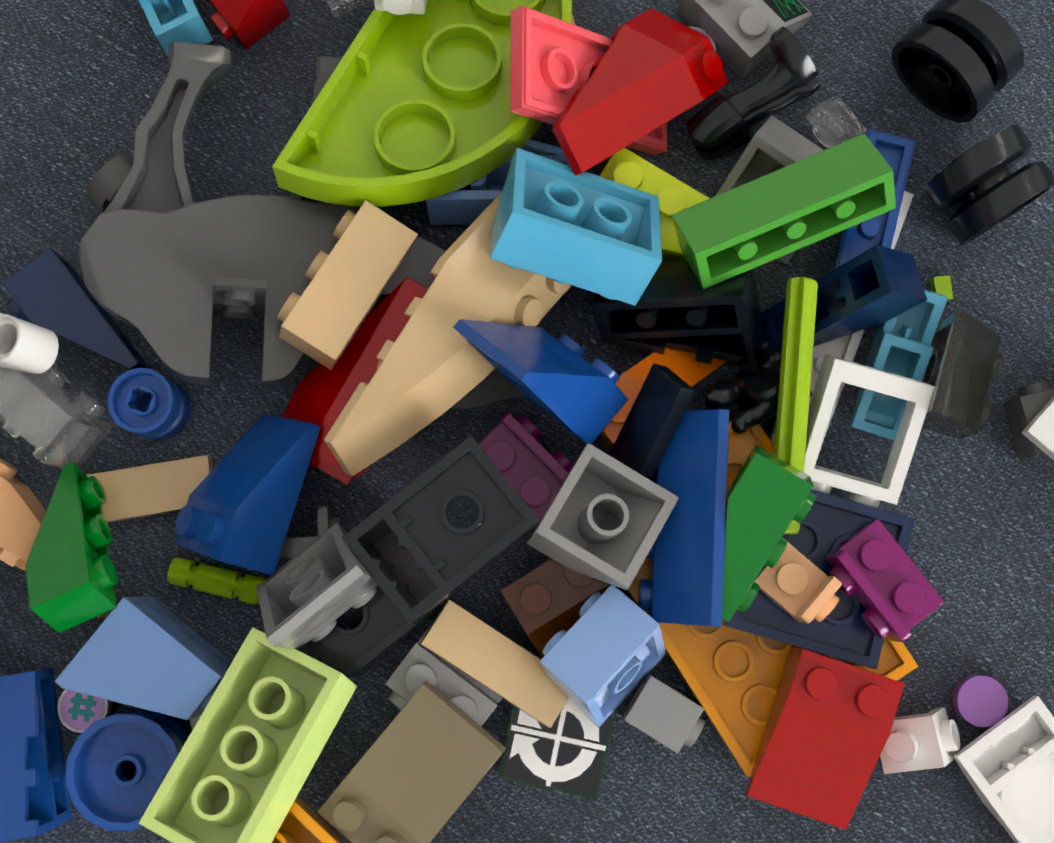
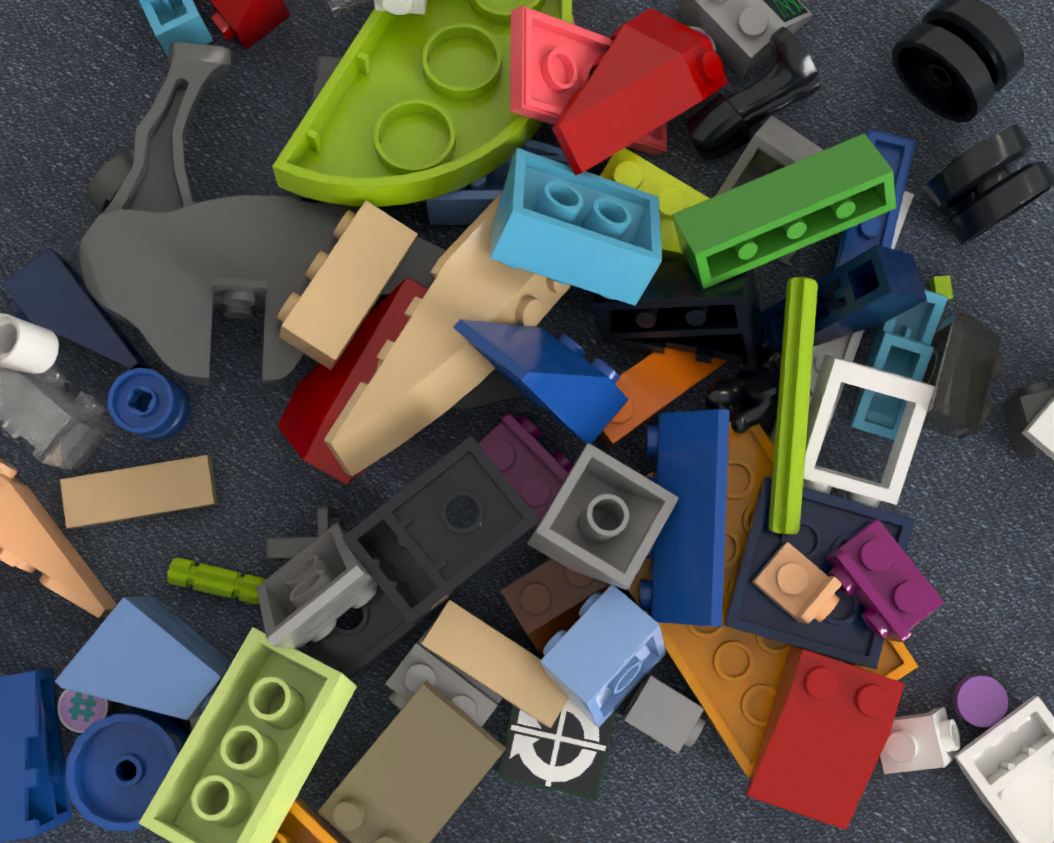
(70, 560): green slope -> none
(250, 496): blue slope -> none
(652, 420): black tile -> none
(758, 512): green slope -> none
(834, 122): clear plate -> none

